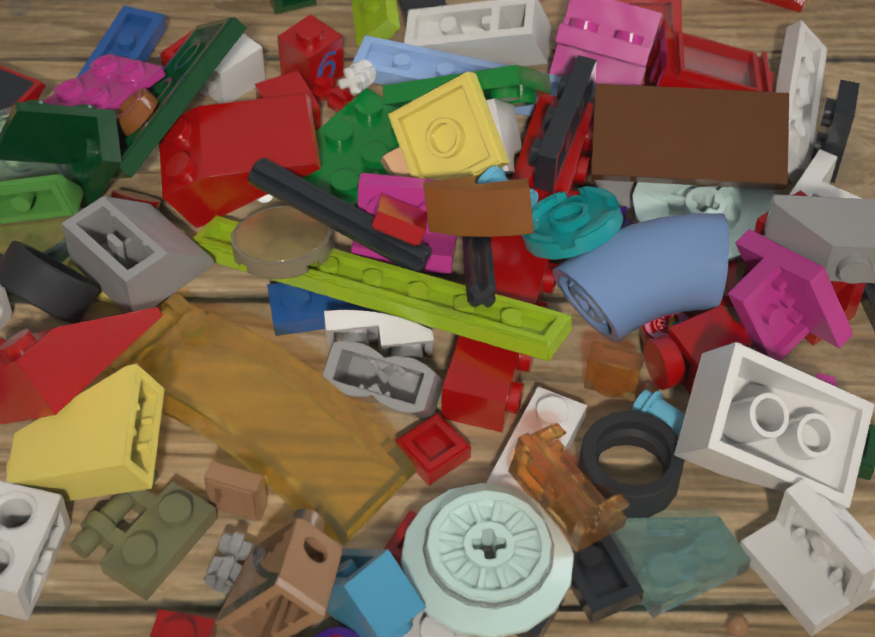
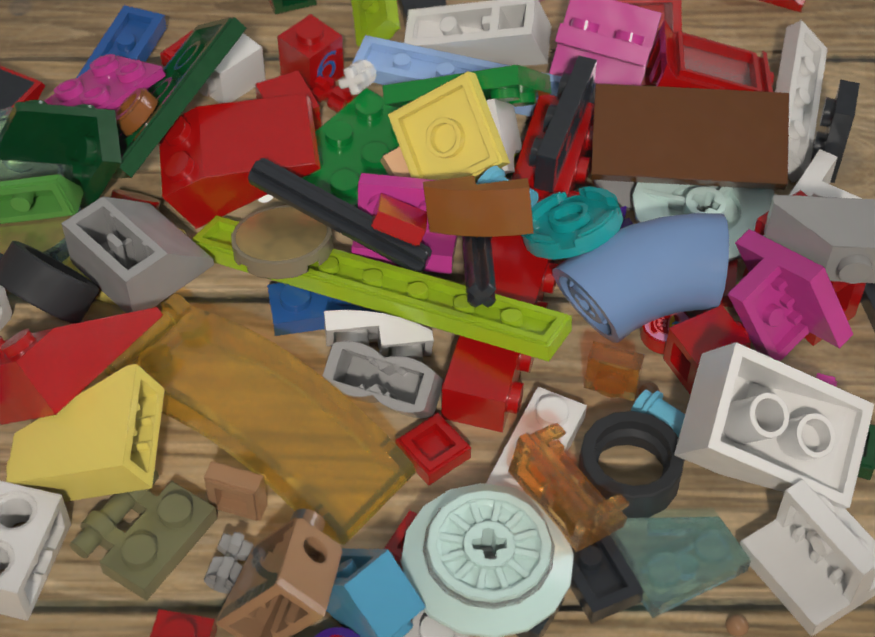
(664, 362): red tile -> none

